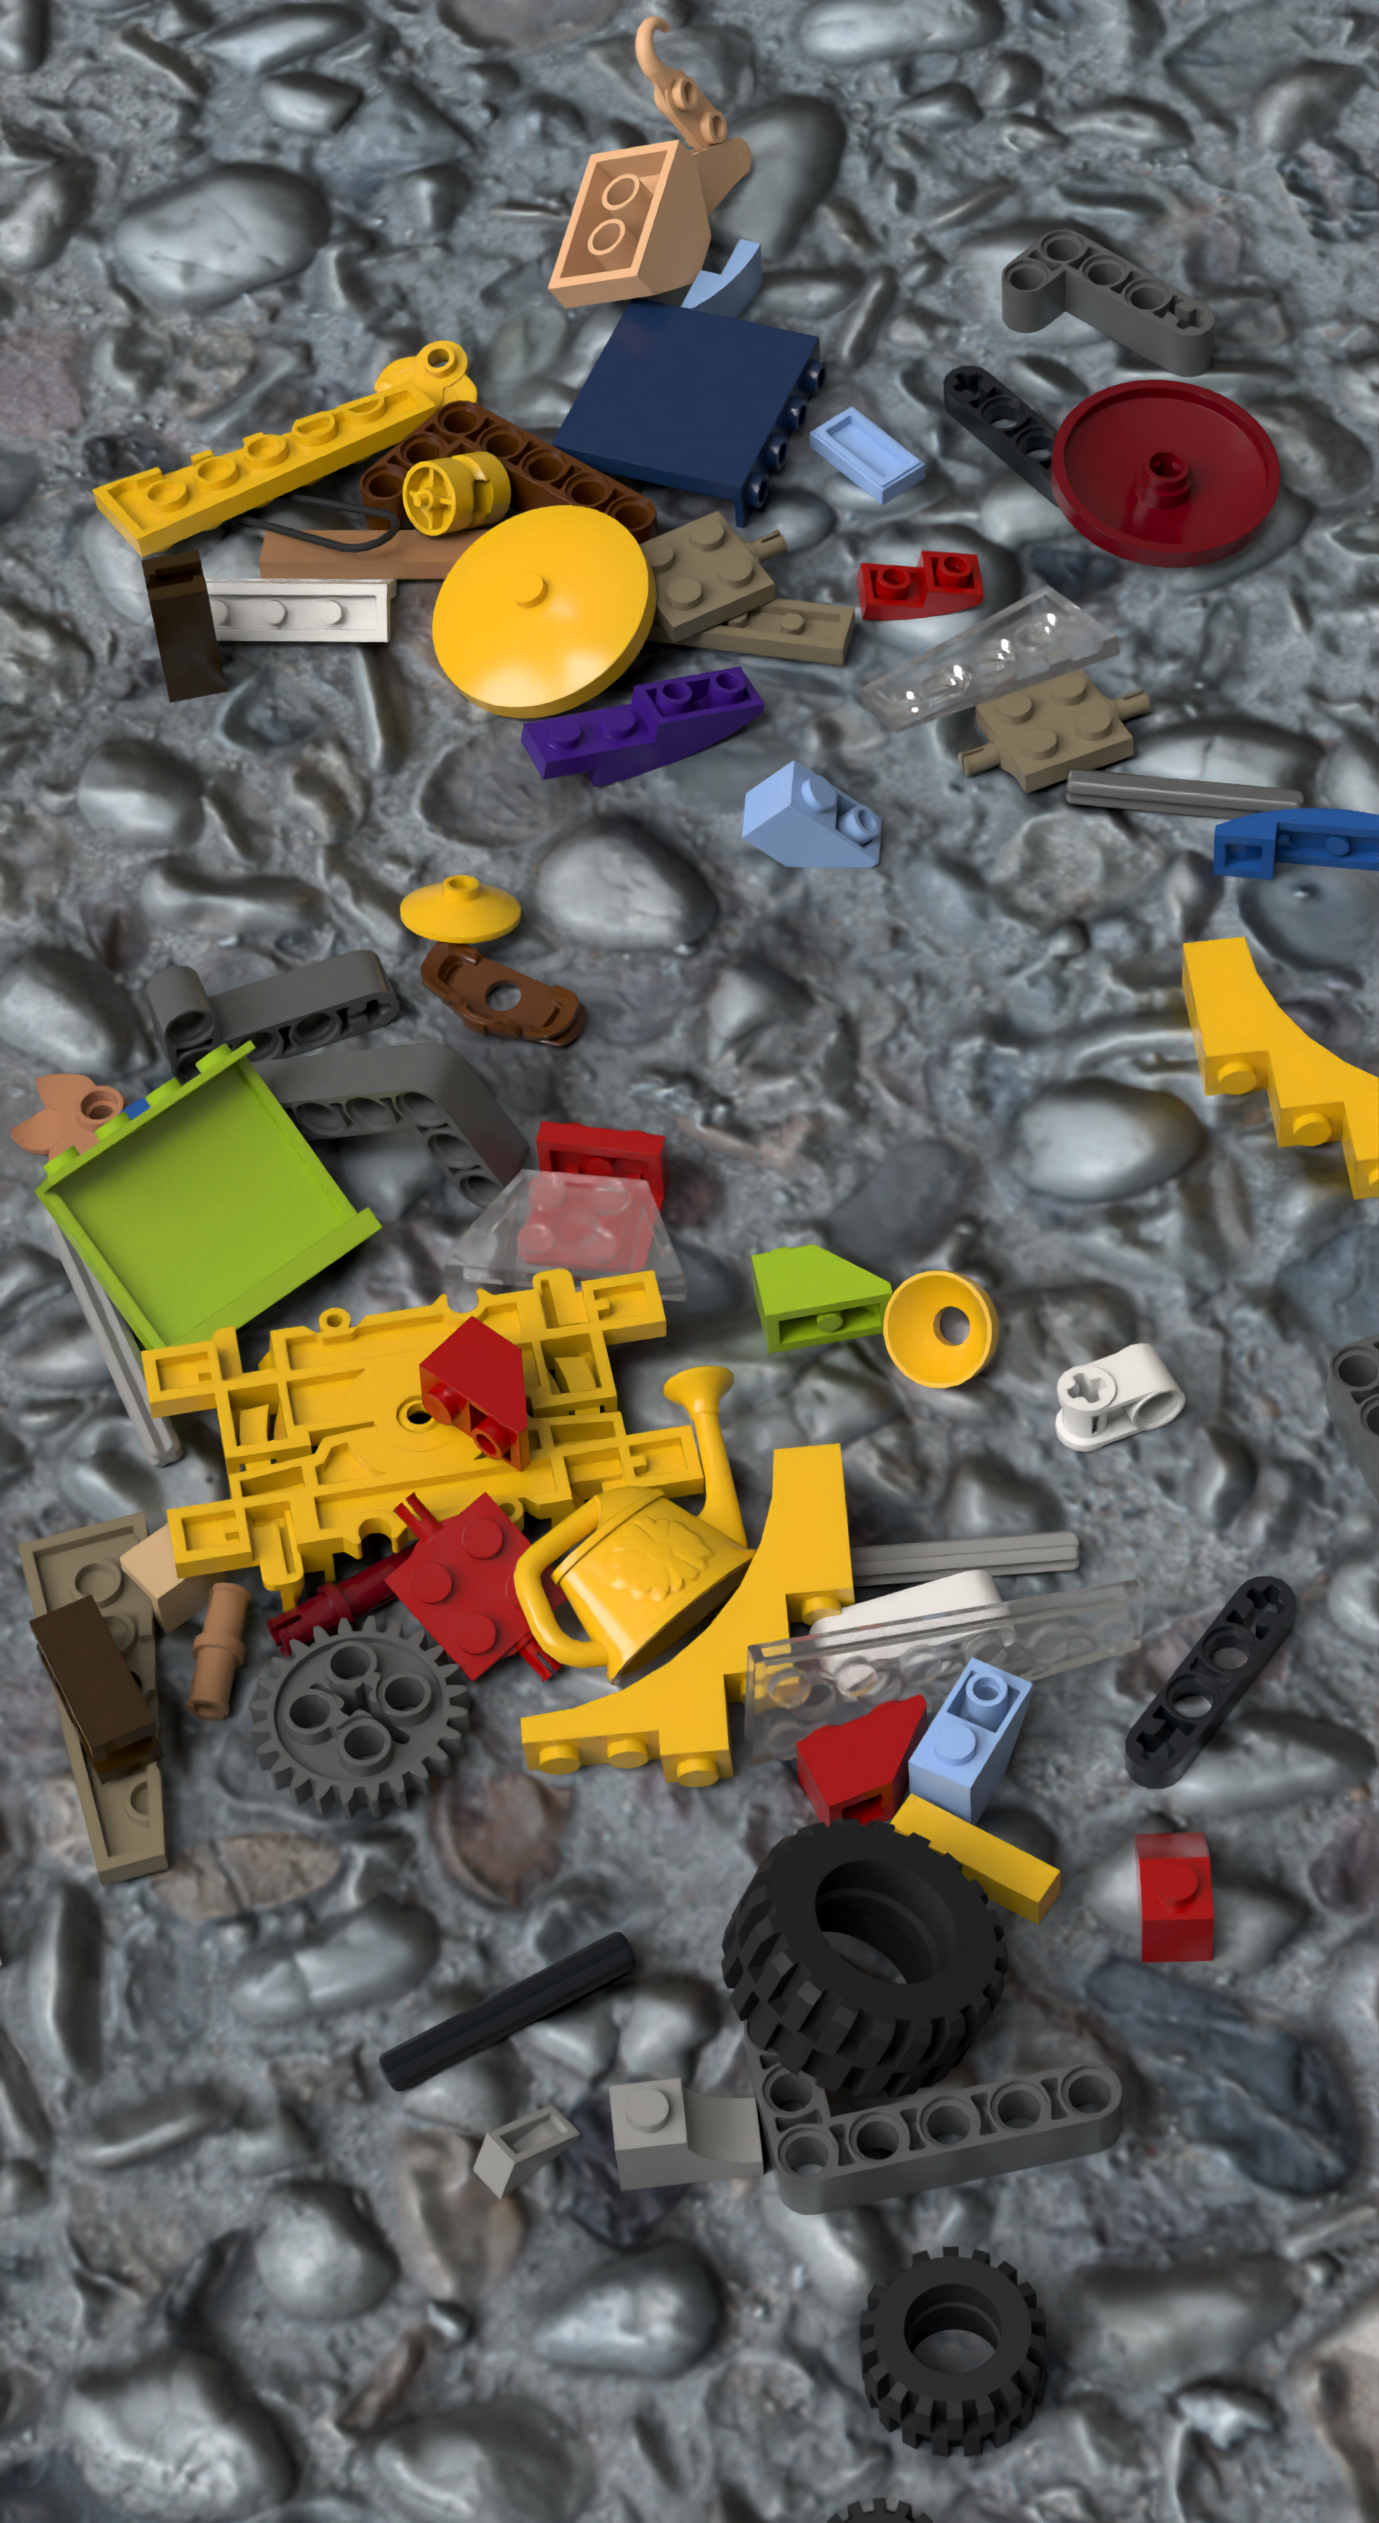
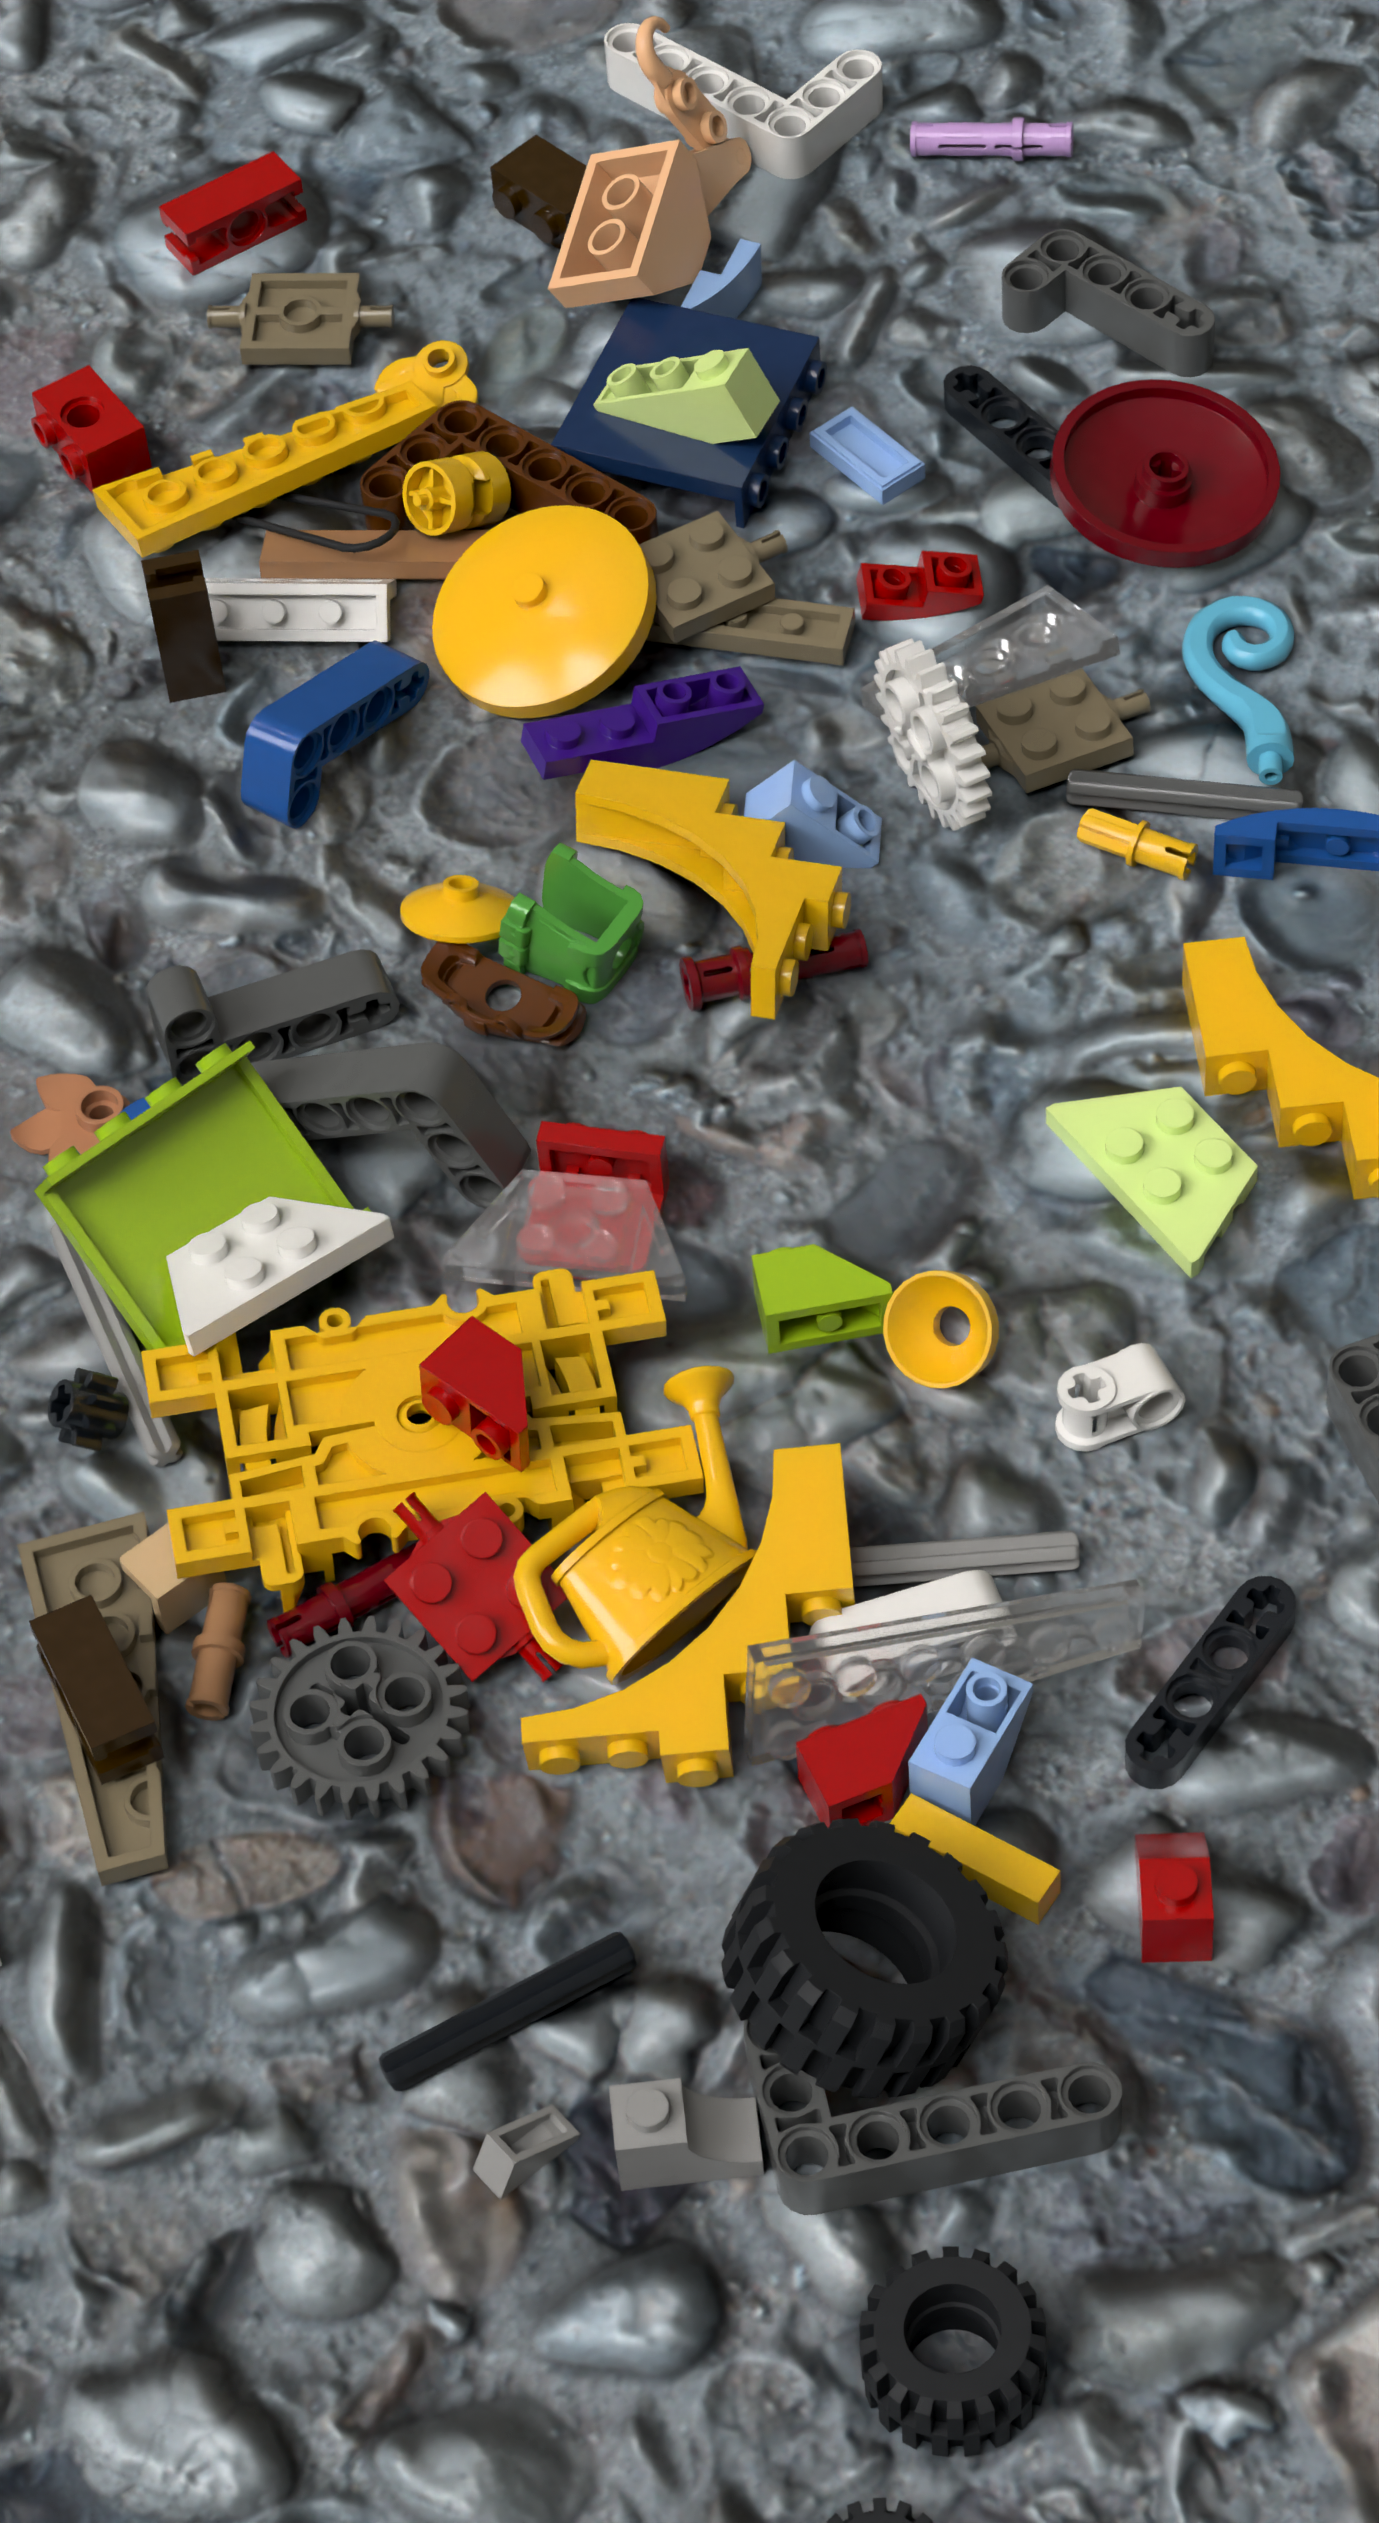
(88, 1409): none -> black gear
(89, 429): none -> red brick
(233, 213): none -> red piece
(263, 1261): none -> white wing
(301, 318): none -> dark tan plate
(320, 722): none -> blue beam
(538, 188): none -> dark brown brick
(546, 936): none -> bright green piece
(698, 397): none -> yellowish green slope
(731, 973): none -> dark red pin
(736, 859): none -> yellow arch
(782, 134): none -> white beam
(932, 734): none -> white gear
(992, 139): none -> lavender pin
(1137, 843): none -> yellow axle
(1162, 1165): none -> yellowish green wing
(1264, 726): none -> medium azure plant

